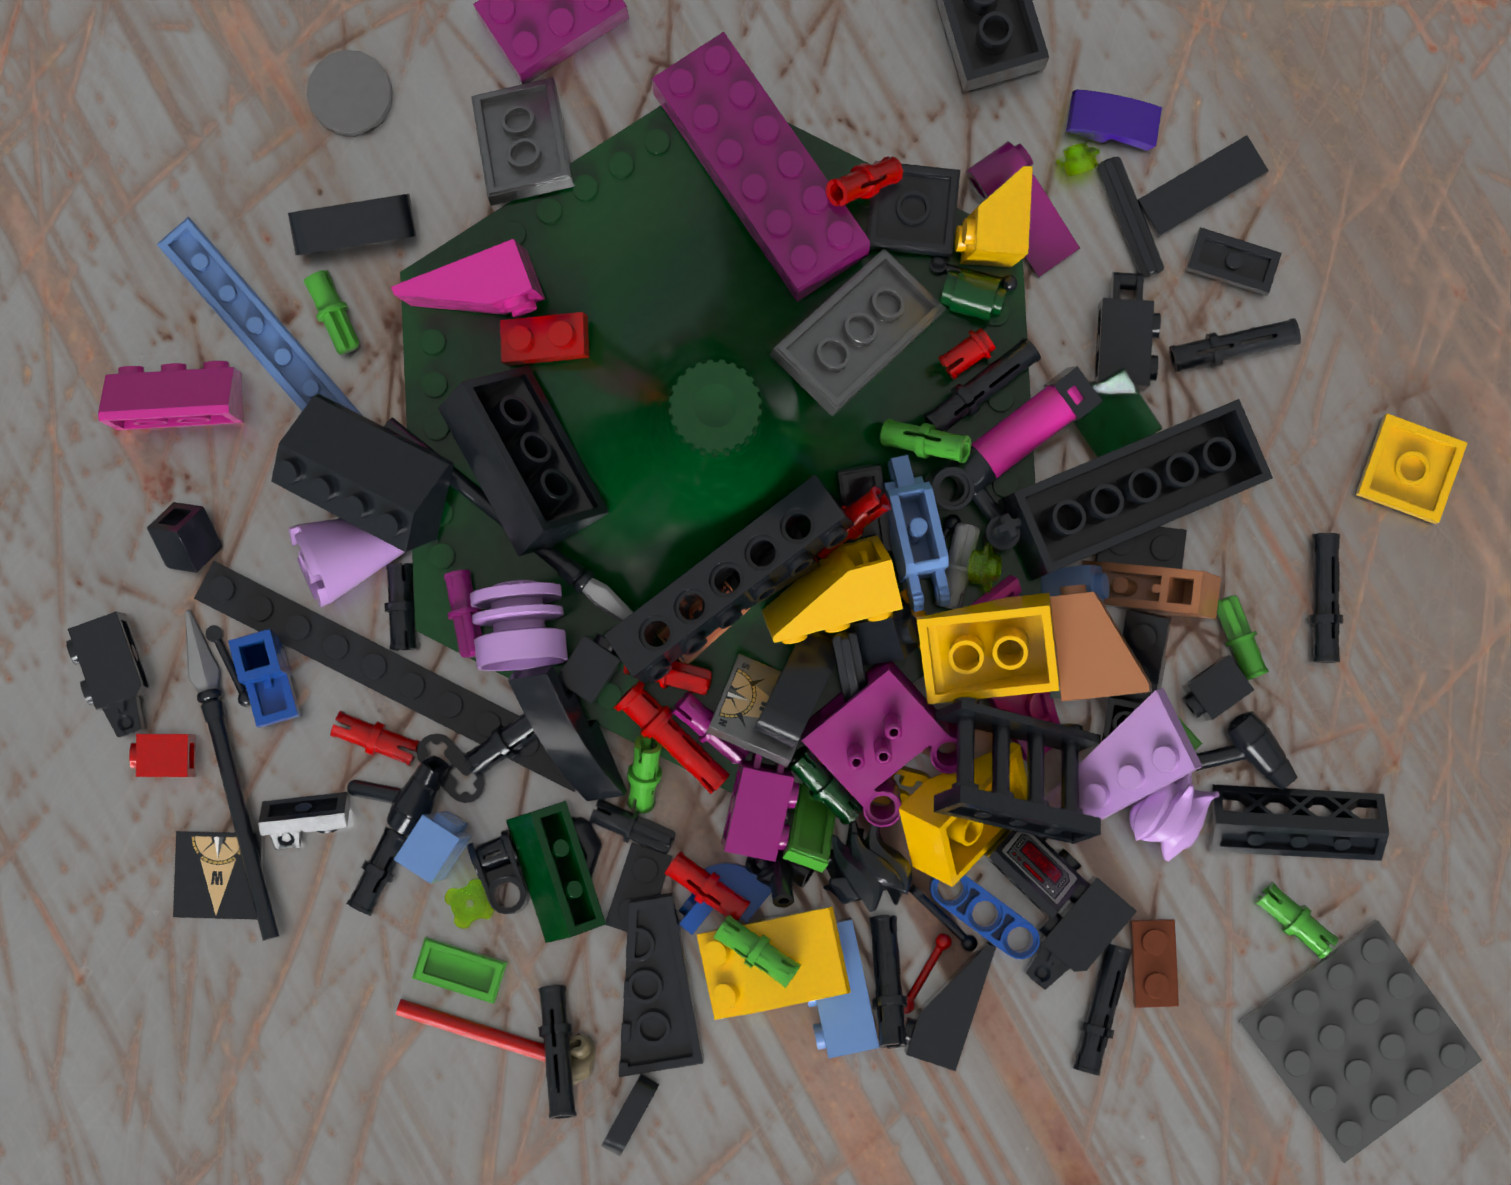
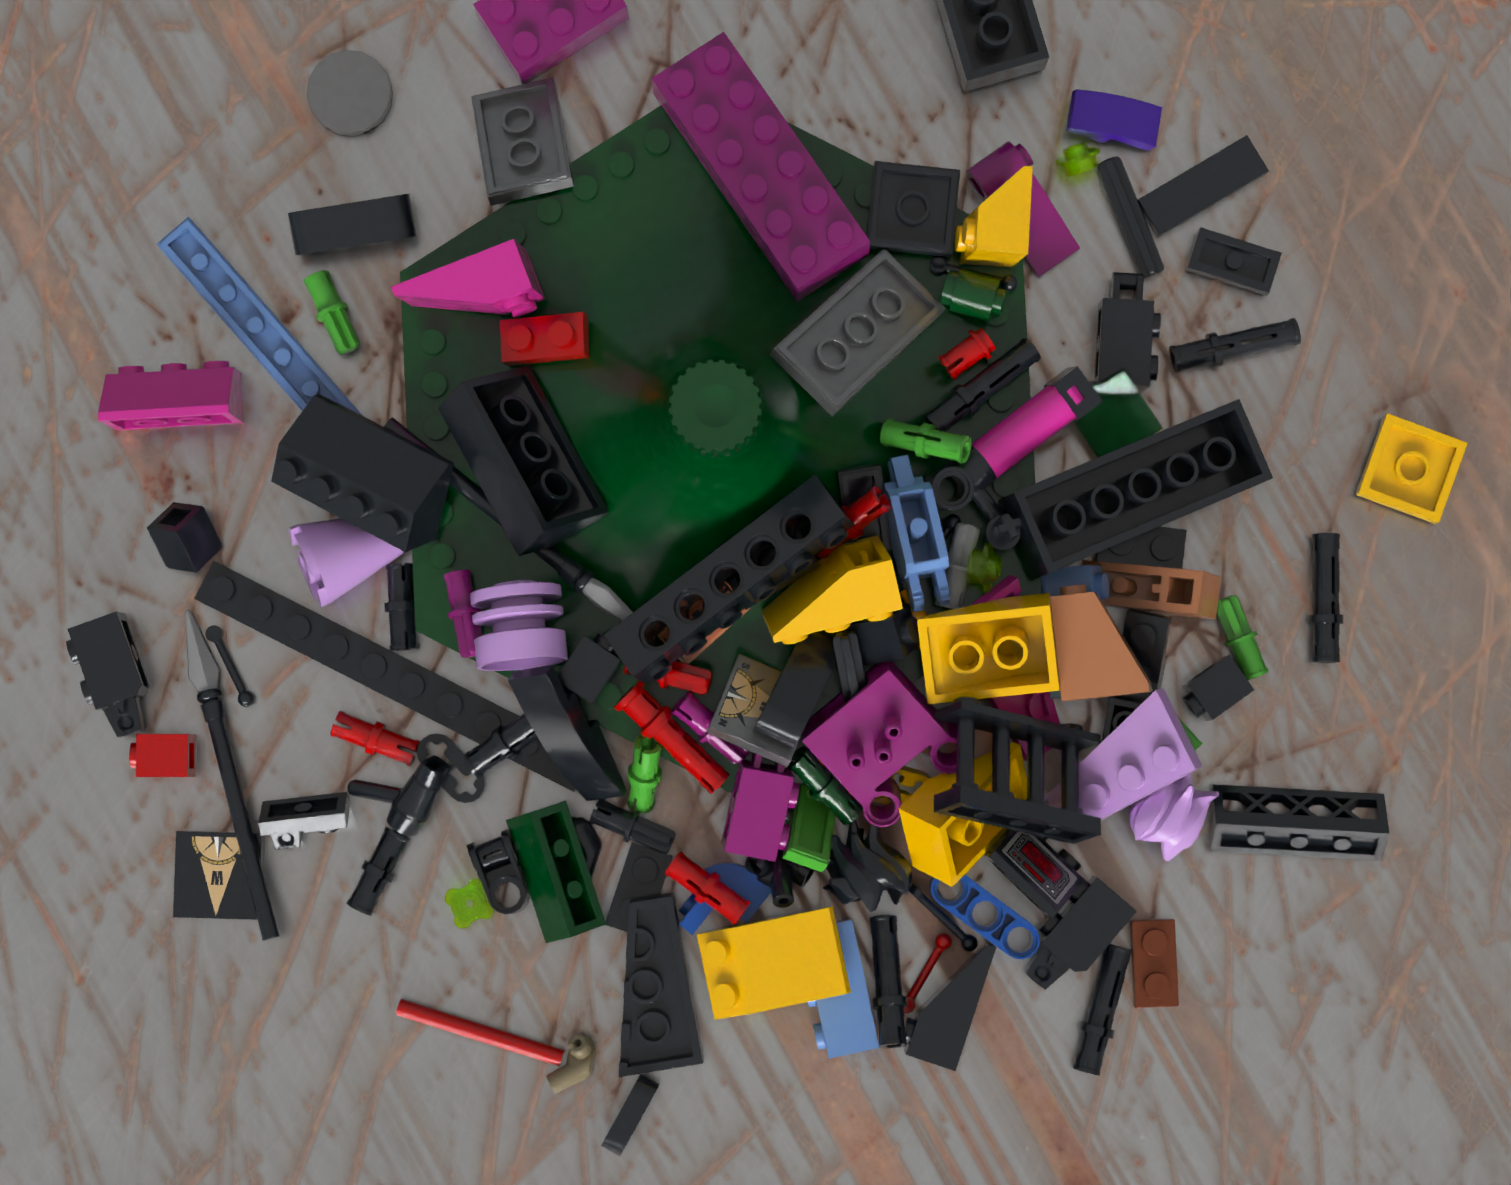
(267, 677): blue brick -> none
(434, 846): medium blue brick -> none
(460, 970): bright green tile -> none
(556, 1032): black pin -> none
(757, 951): bright green pin -> none
(864, 181): red pin -> none
(1257, 745): black piece -> none
(1296, 920): bright green pin -> none
(1360, 1041): dark grey plate -> none

